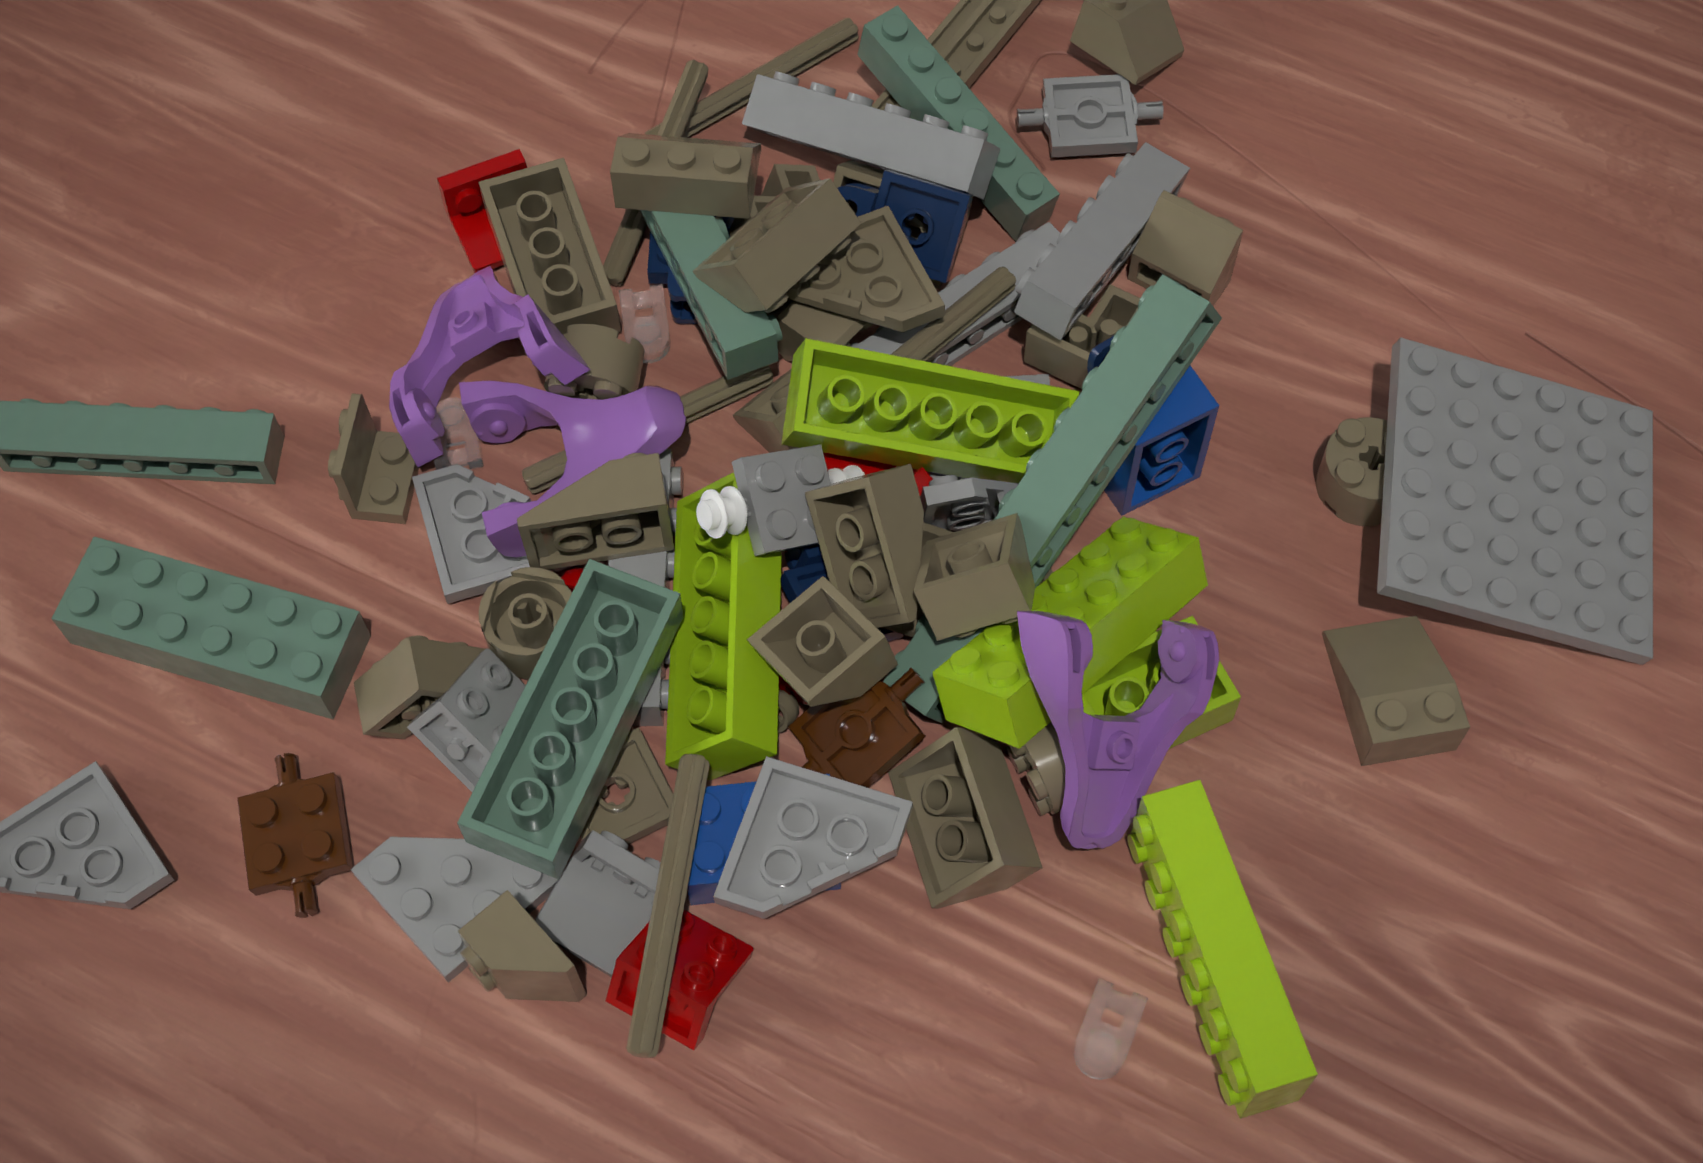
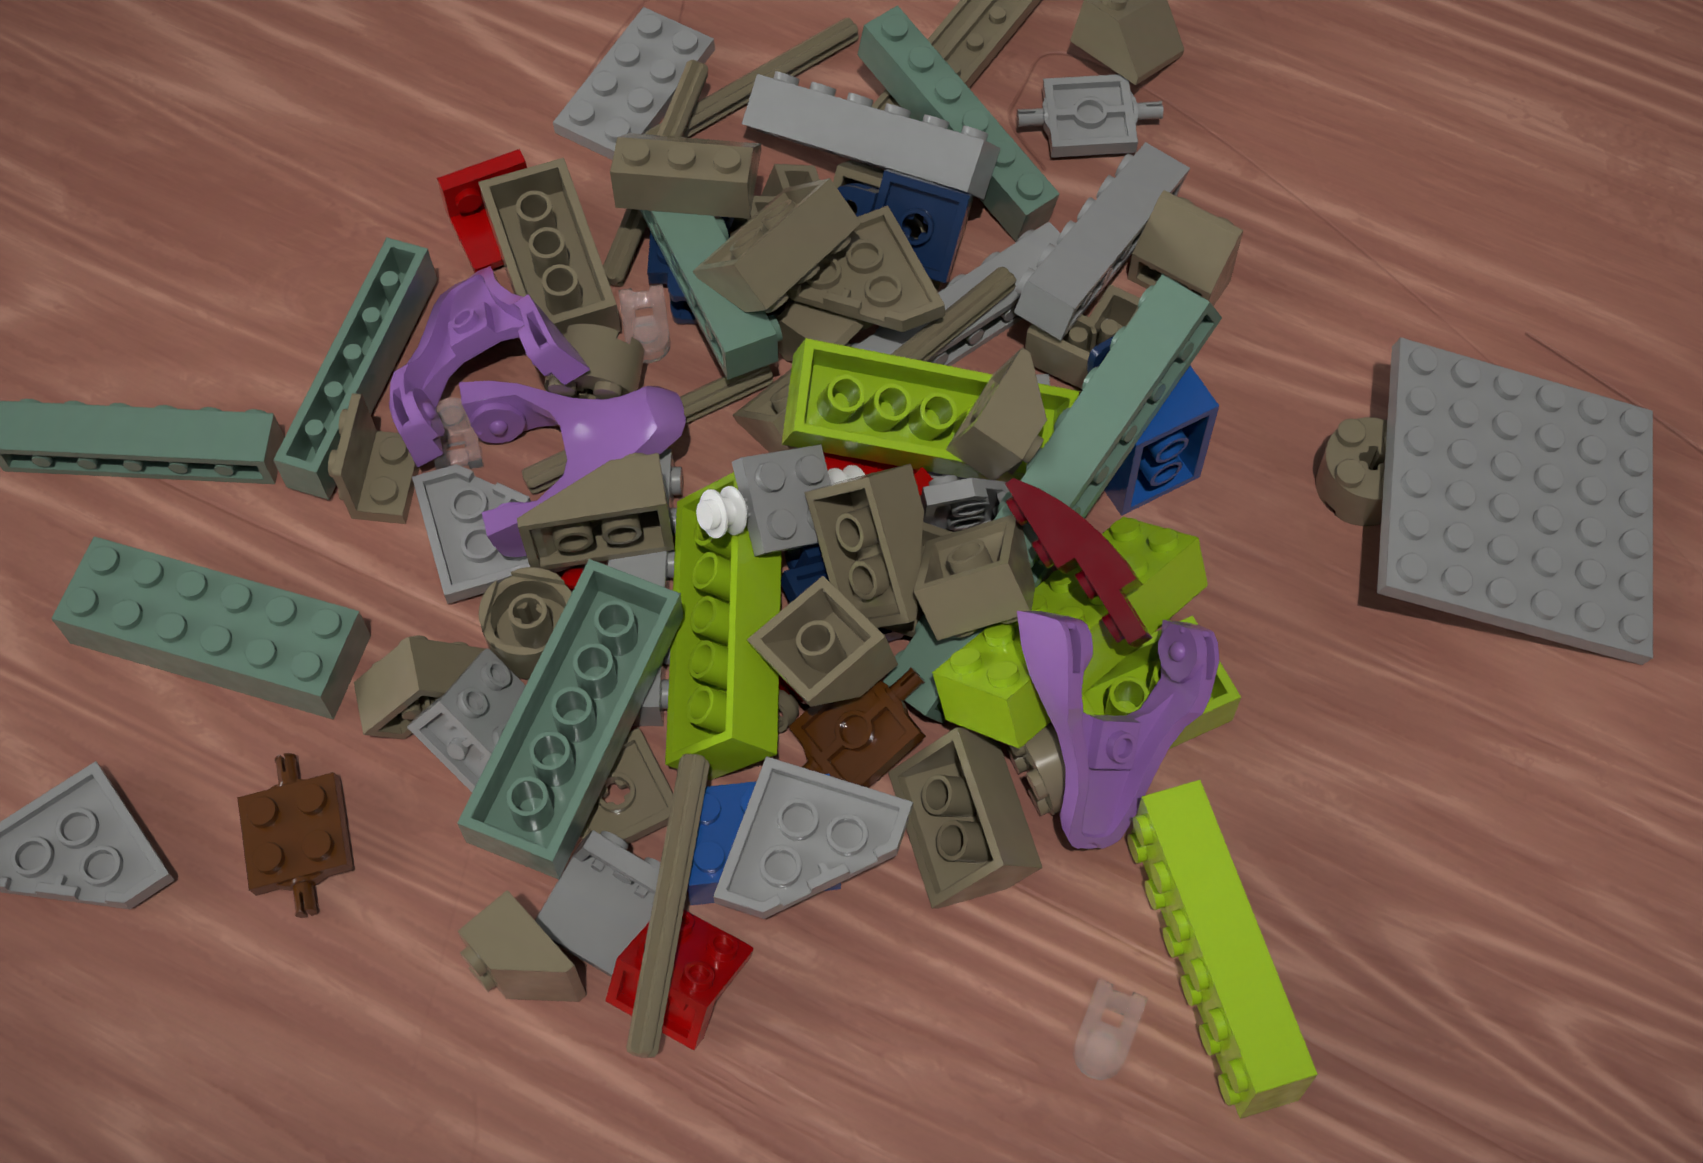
(357, 362): none -> sand green brick
(440, 886): light grey plate -> none
(632, 82): none -> light grey plate
(1003, 421): none -> dark tan slope
(1073, 542): none -> dark red slope
(1395, 691): dark tan slope -> none

